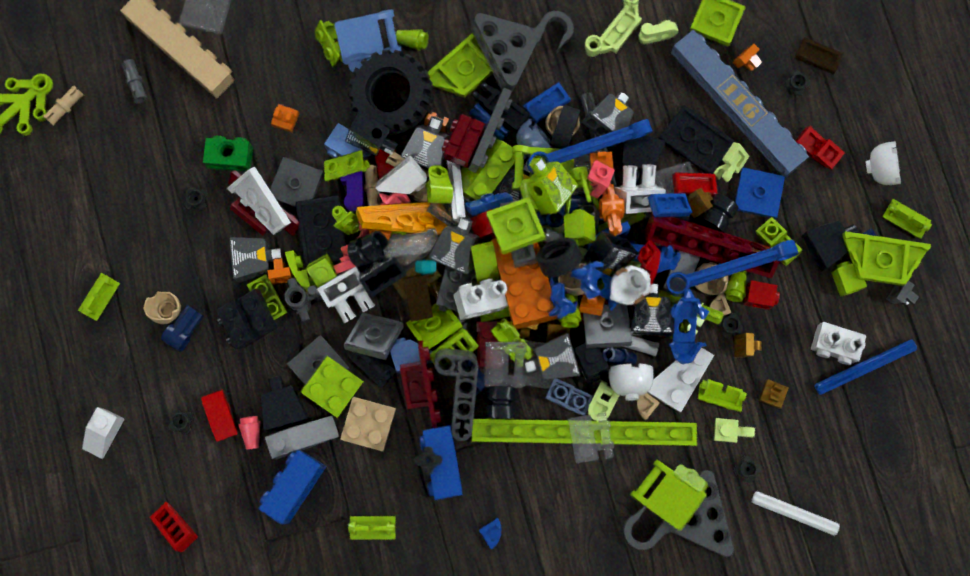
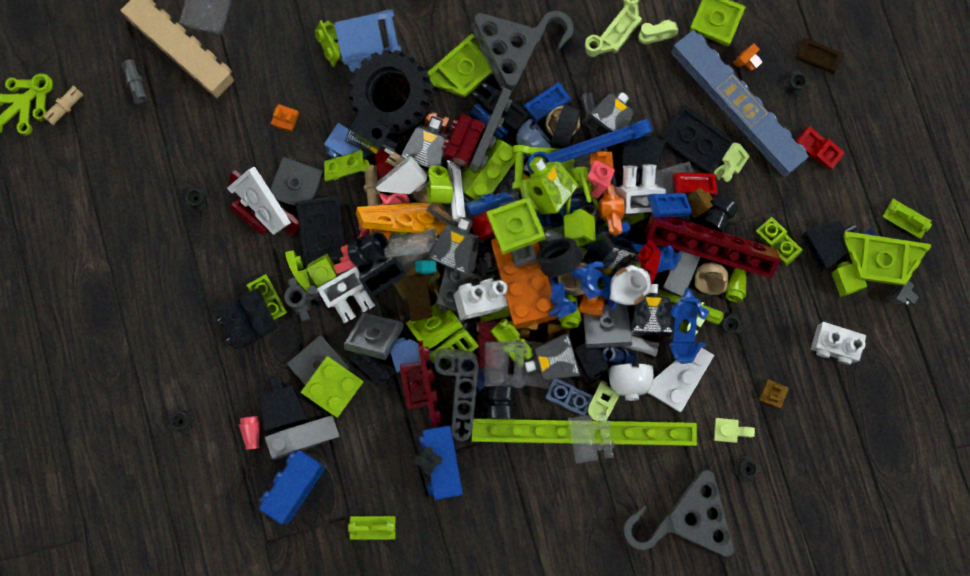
(99, 296): lime hinge -> none
(101, 432): white slope -> none
(162, 307): tan hair -> none
(179, 333): dark blue piece -> none
(186, 531): red slope -> none
(219, 415): red slope -> none
(239, 160): green brick -> none
(251, 257): dark grey torso -> none
(280, 273): orange tile -> none
(346, 221): lime hinge -> none
(355, 191): dark purple leg -> none
(368, 424): tan plate -> none
(412, 38): lime cone -> none
(484, 262): lime slope -> none
(491, 533): blue tile -> none
(646, 405): tan tile -> none
(675, 496): lime piece -> none
(712, 393): lime hinge -> none
(720, 304): tan tile -> none
(745, 345): pearl gold tile -> none
(759, 193): blue plate -> none
(761, 295): red brick -> none
(780, 252): blue piece -> none
(795, 513): white axle -> none
(865, 367): blue axle -> none
(884, 164): white cylinder -> none

